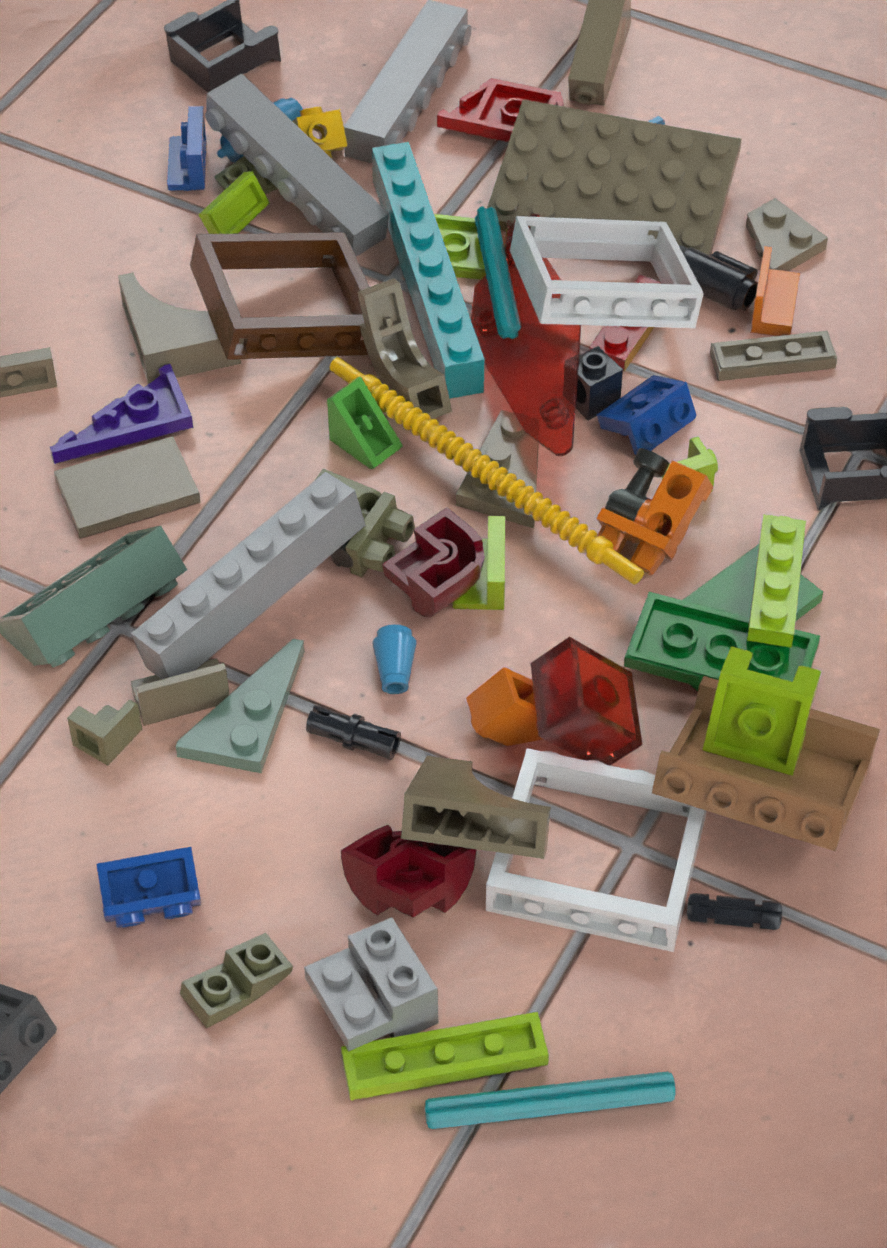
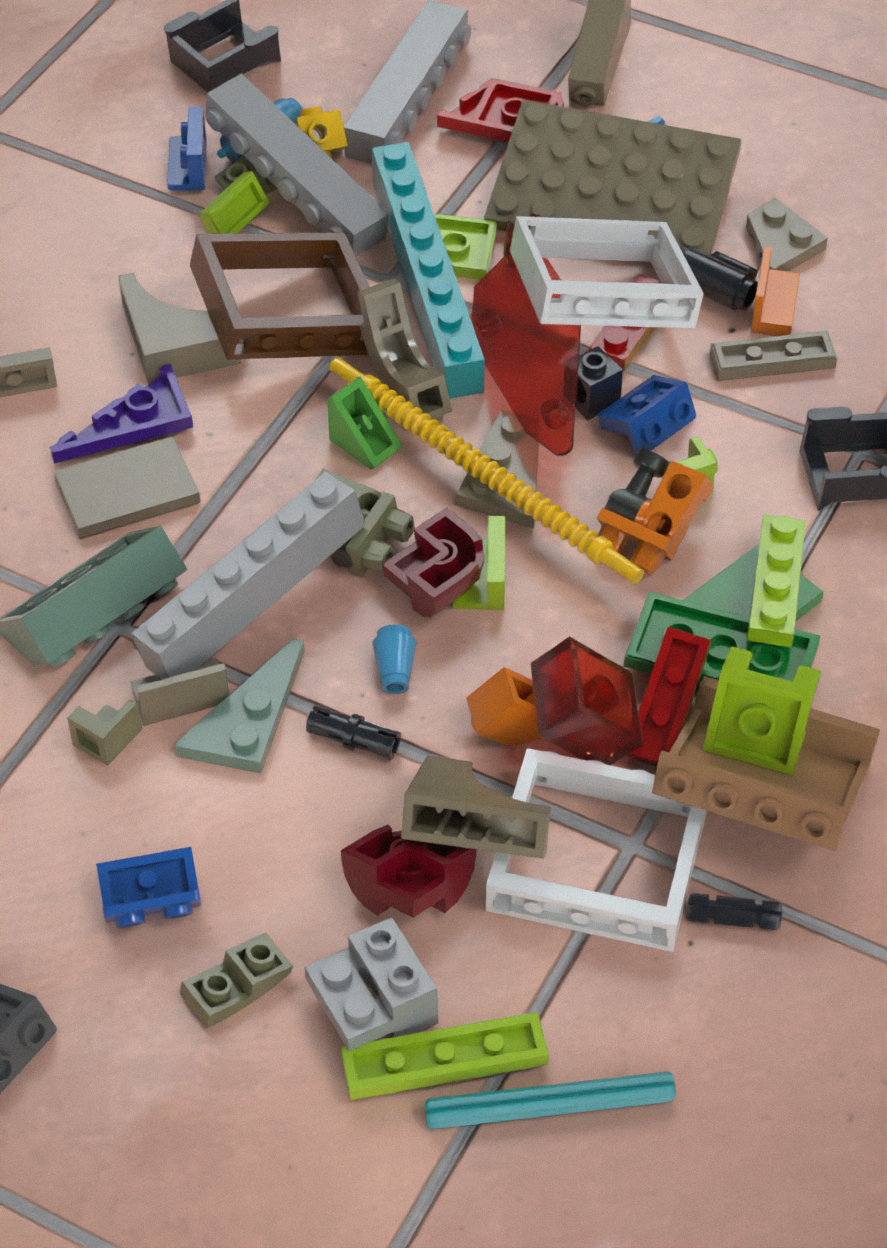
(497, 273): teal axle -> none
(670, 693): none -> red plate

